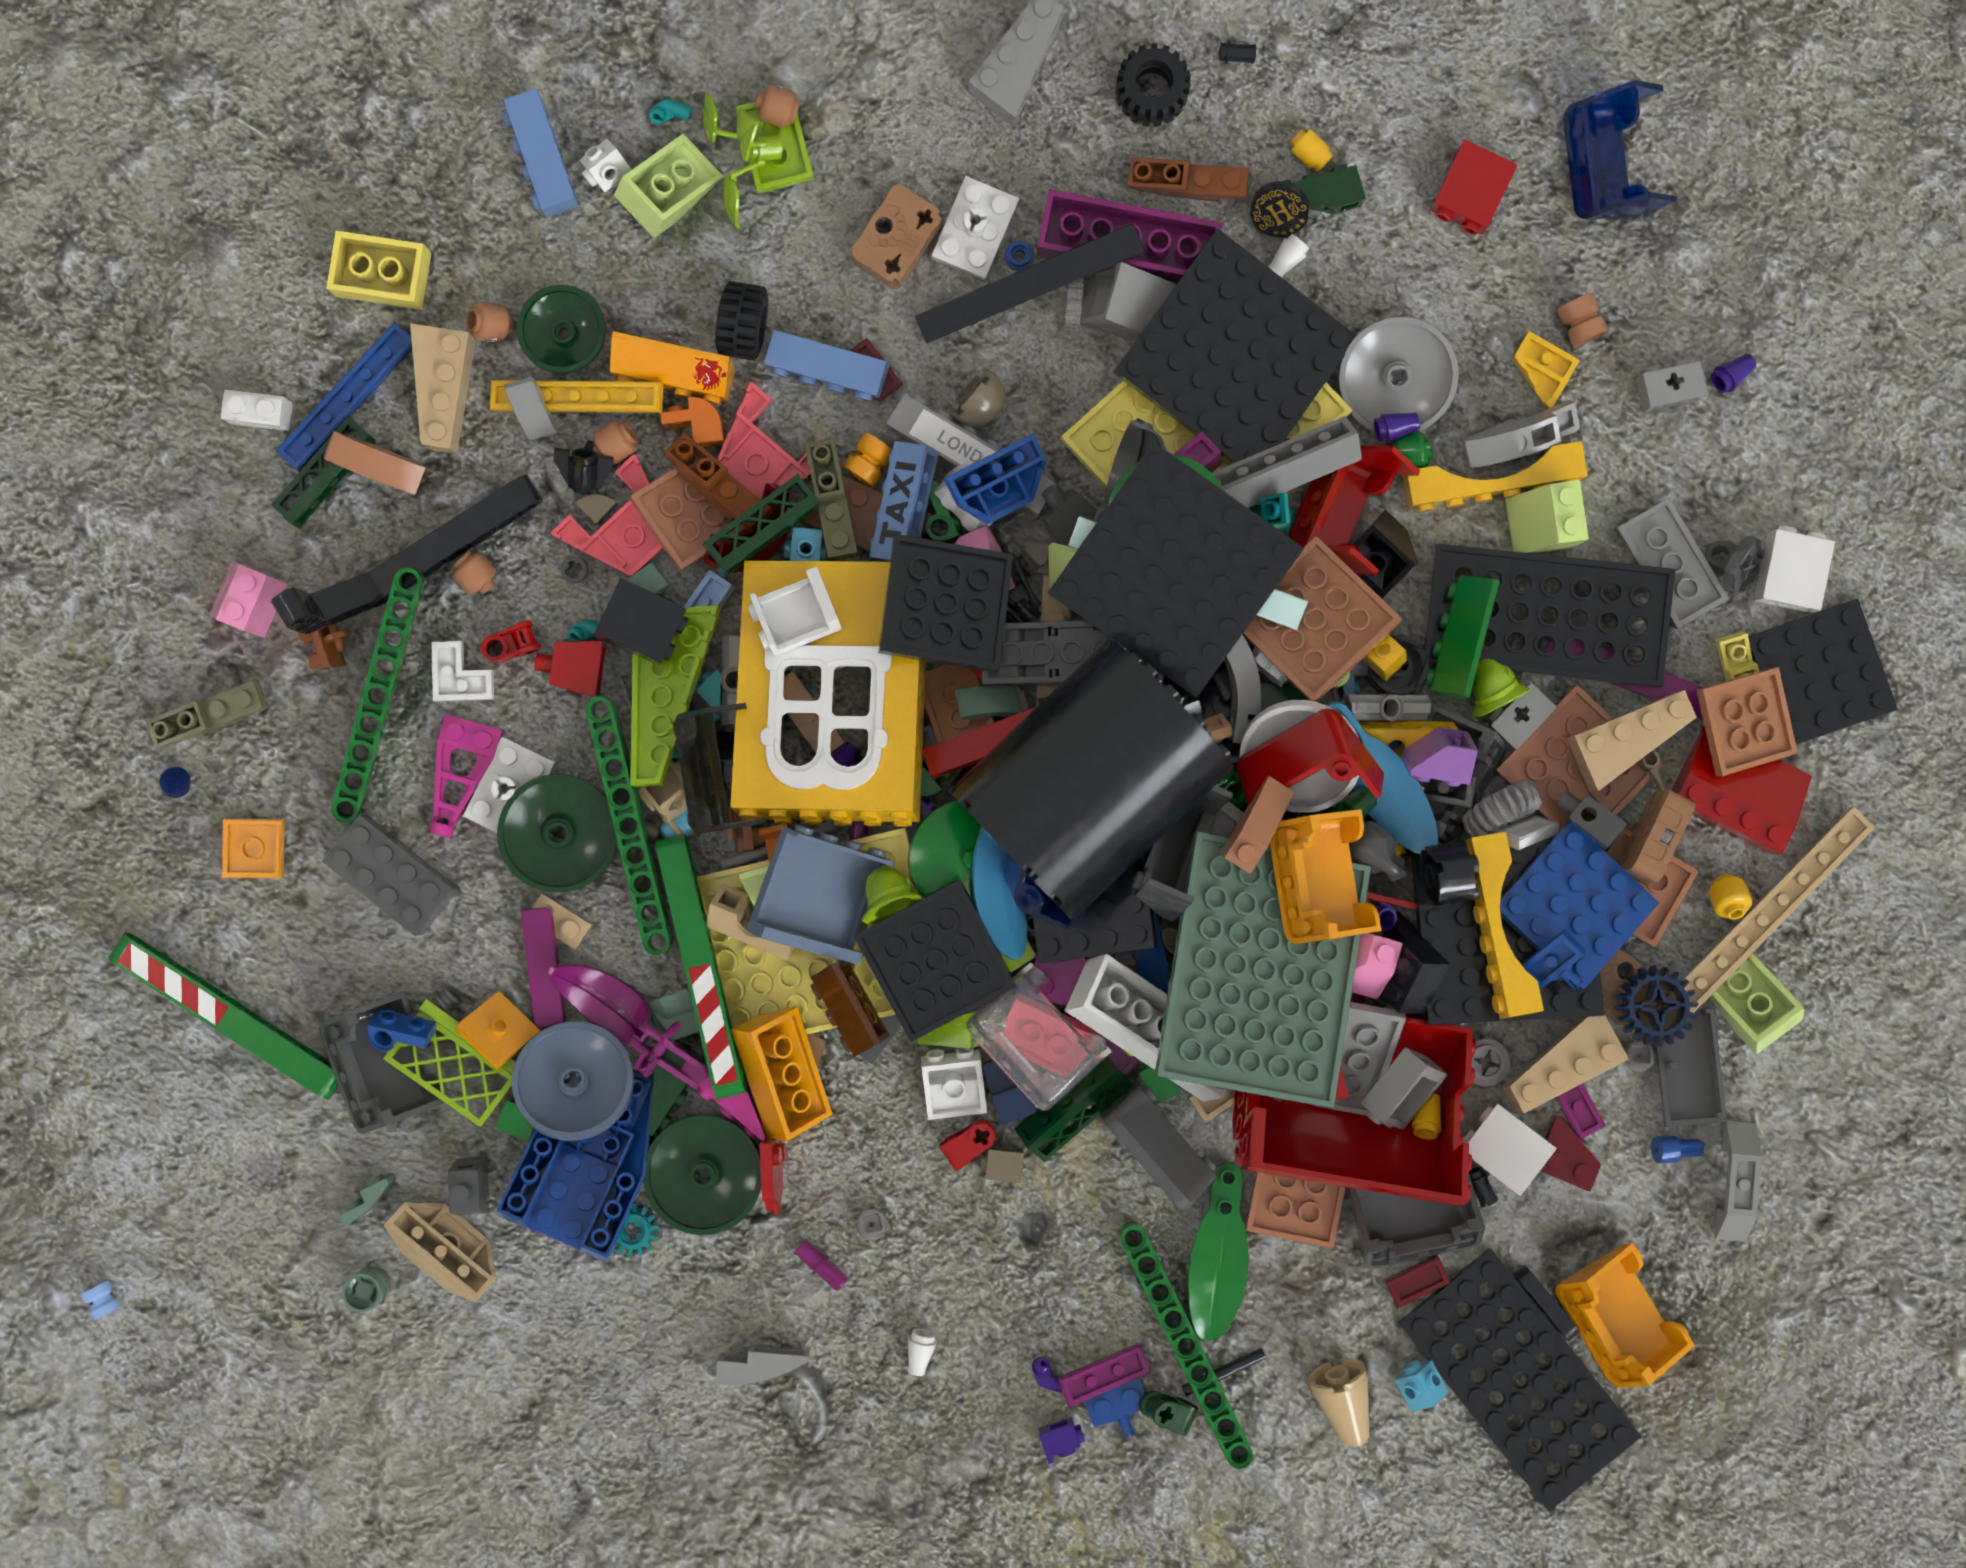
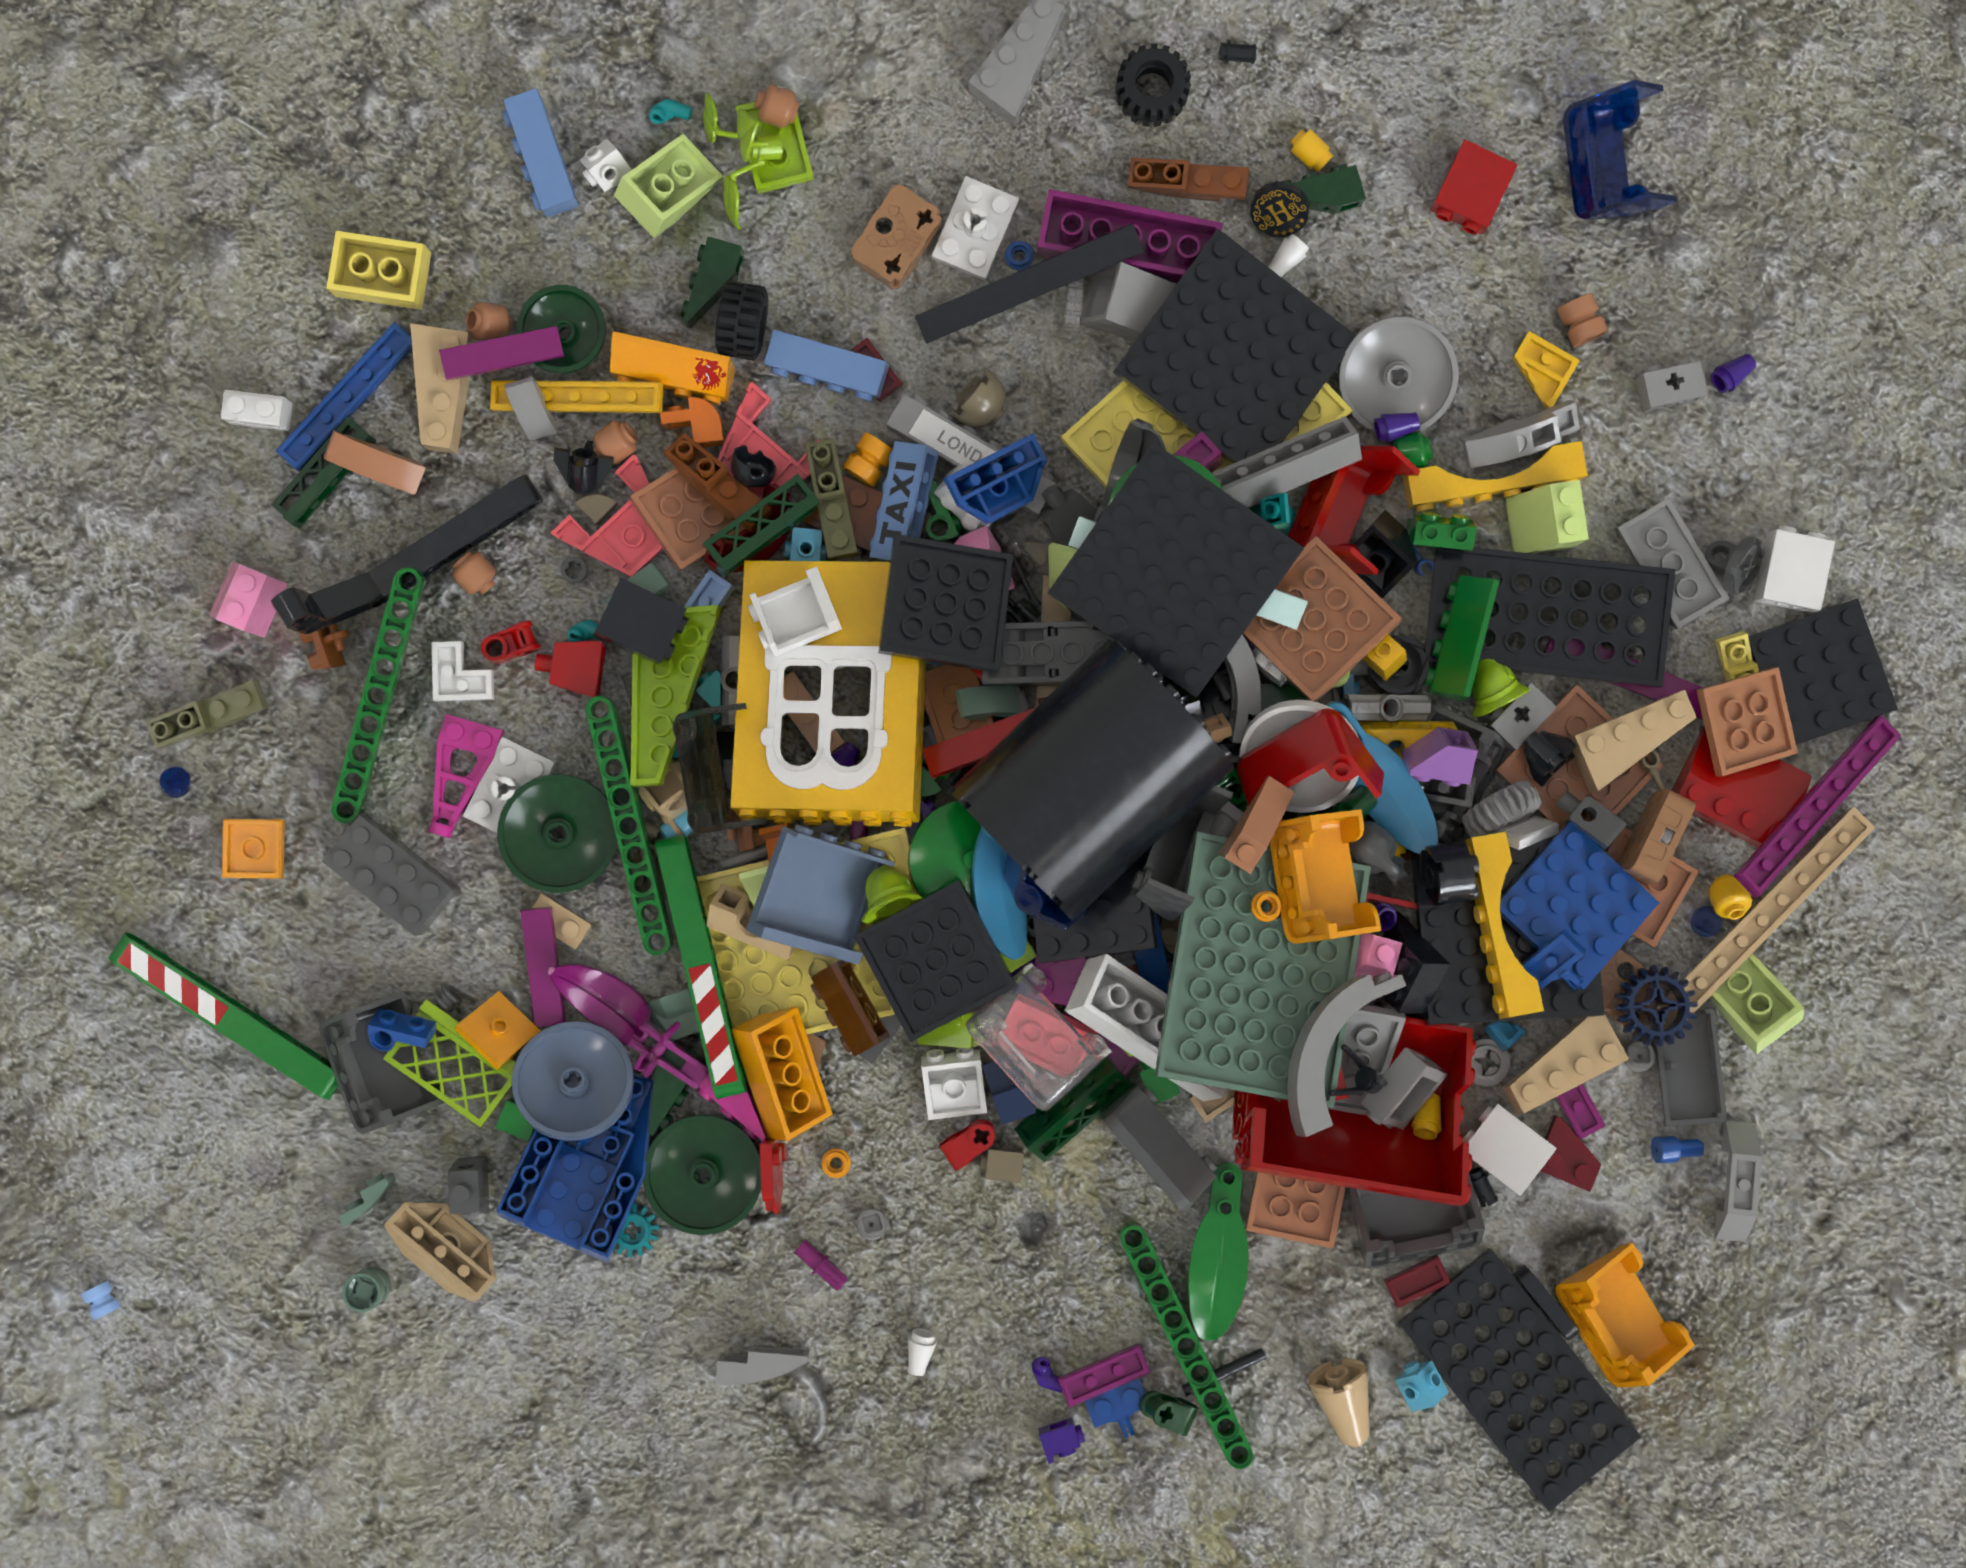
(501, 353): none -> magenta tile
(718, 265): none -> dark green slope
(752, 469): none -> black hair
(829, 1169): none -> light orange plate
(1274, 906): none -> light orange plate
(1310, 1054): none -> light grey arch
(1366, 1078): none -> black plant
(1417, 568): none -> blue hand
(1442, 532): none -> green plate
(1504, 1033): none -> dark azure tile
(1547, 754): none -> black brick
(1705, 921): none -> clear blue tile
(1817, 806): none -> magenta tile

